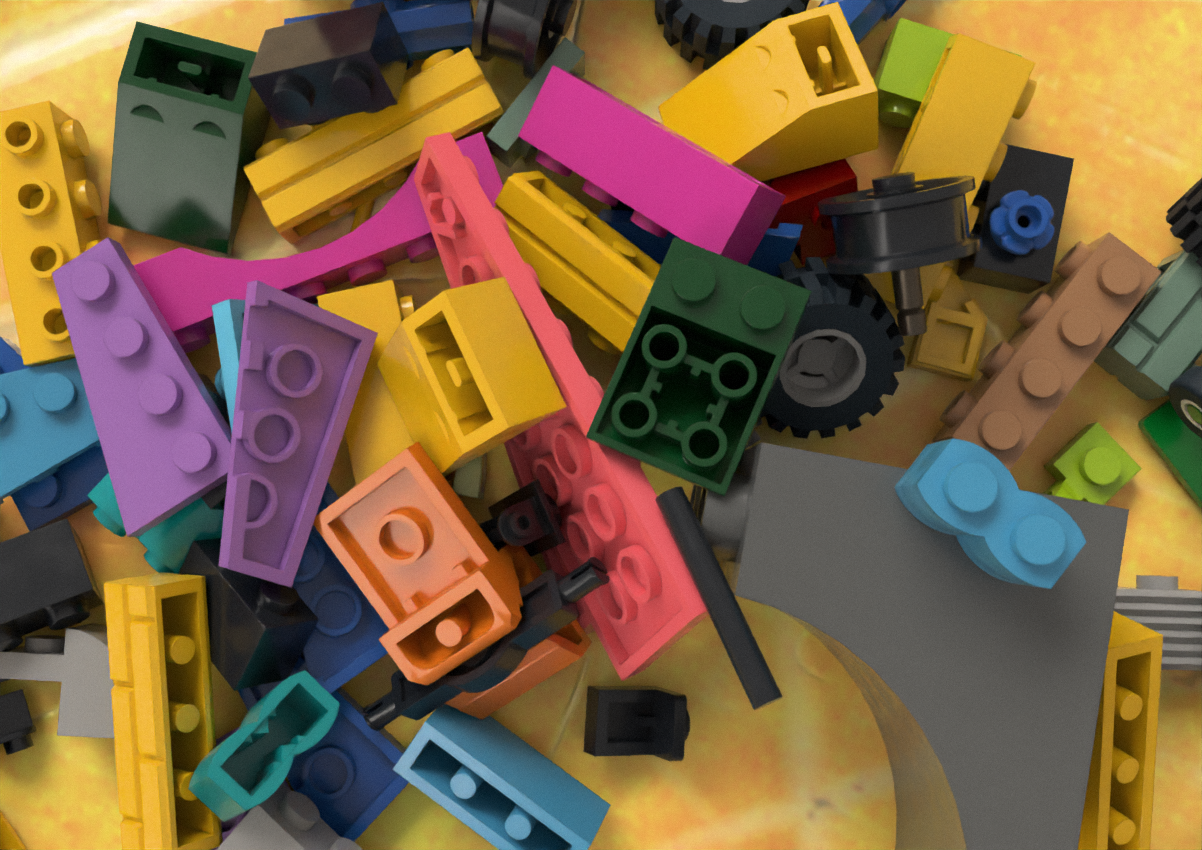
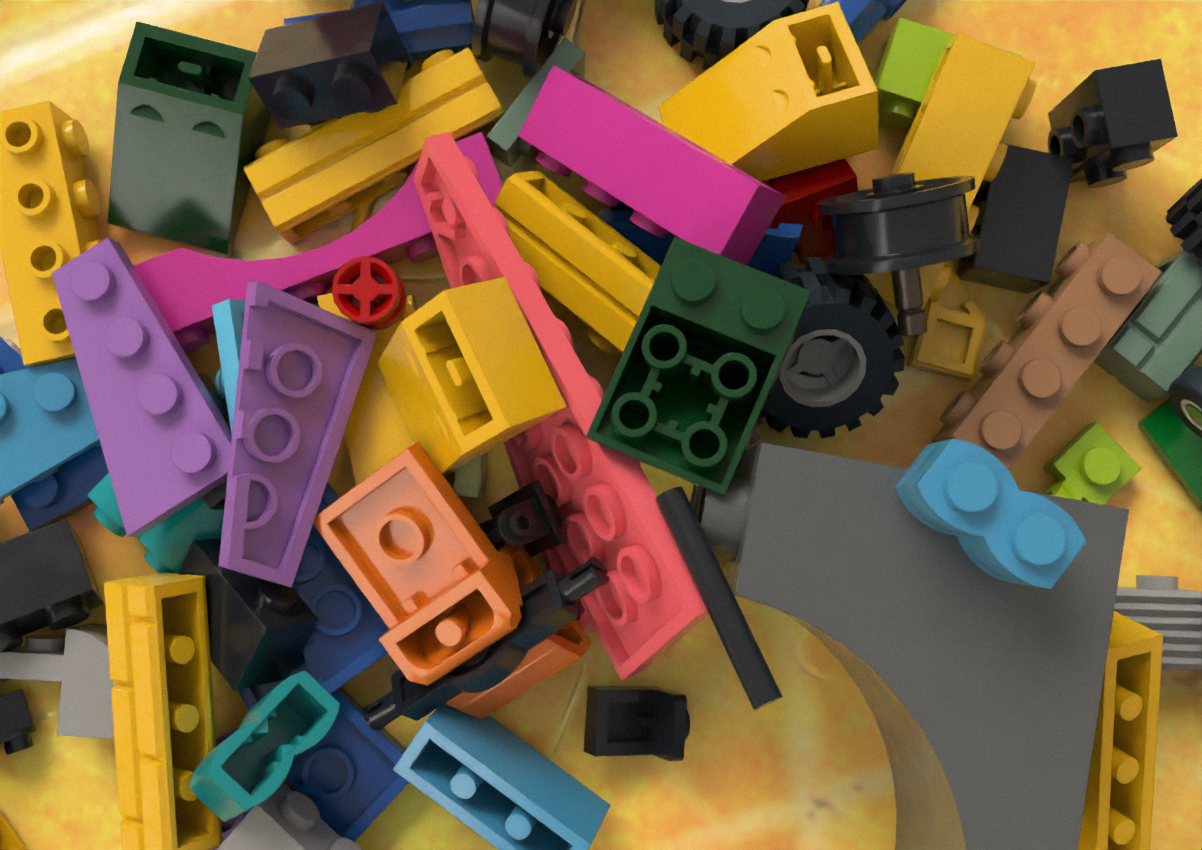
(360, 284): none -> red wheel
(1013, 237): blue plate -> none
(1113, 122): none -> black brick

